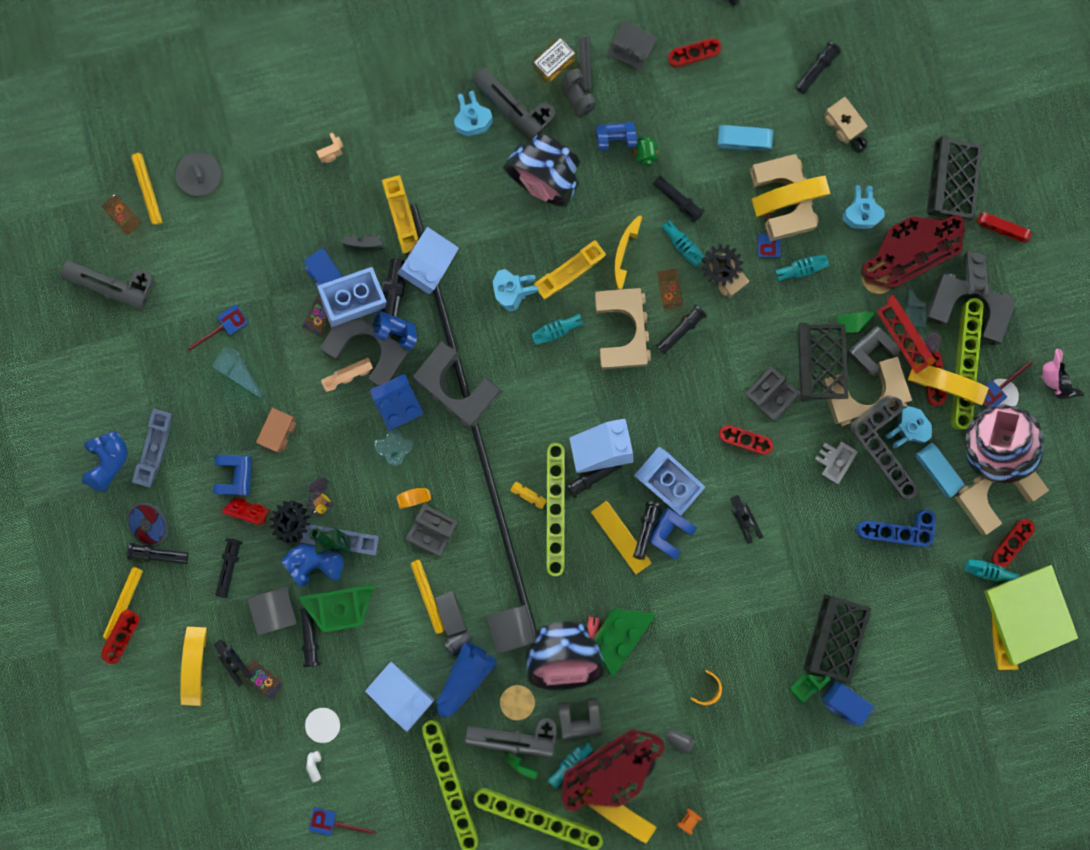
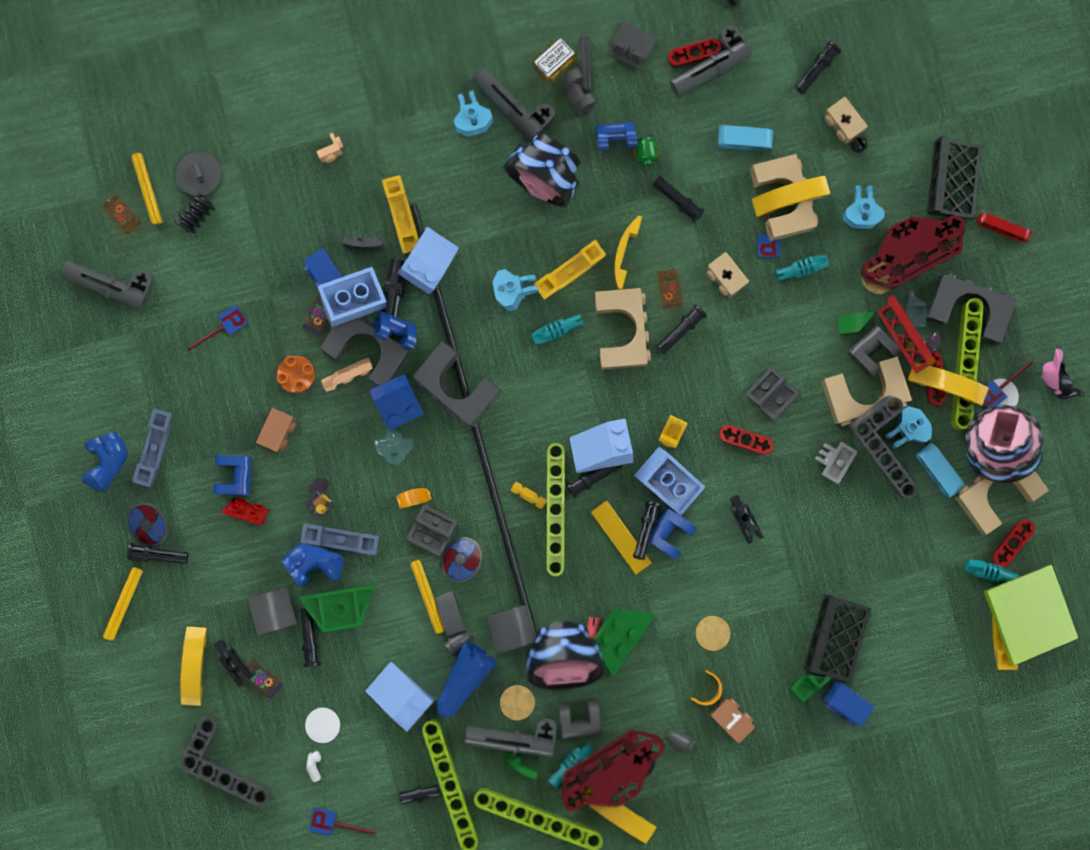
(118, 651): red beam -> none
(195, 214): none -> black piece
(219, 769): none -> dark grey beam
(230, 557): black pin -> none
(235, 367): clear light blue slope -> none
(289, 521): black gear -> none
(295, 374): none -> orange dish
(329, 540): dark green bracket -> none
(419, 794): none -> black pin
(462, 560): none -> shield
(672, 432): none -> yellow bracket
(683, 244): teal hinge -> none
(689, 821): orange bush -> none
(713, 633): none -> pearl gold sticker
(716, 64): none -> dark grey piece
(727, 269): black gear -> none
(732, 720): none -> nougat brick
(805, 361): pearl dark grey fence -> none
(894, 530): blue beam -> none
(976, 273): dark grey hinge -> none

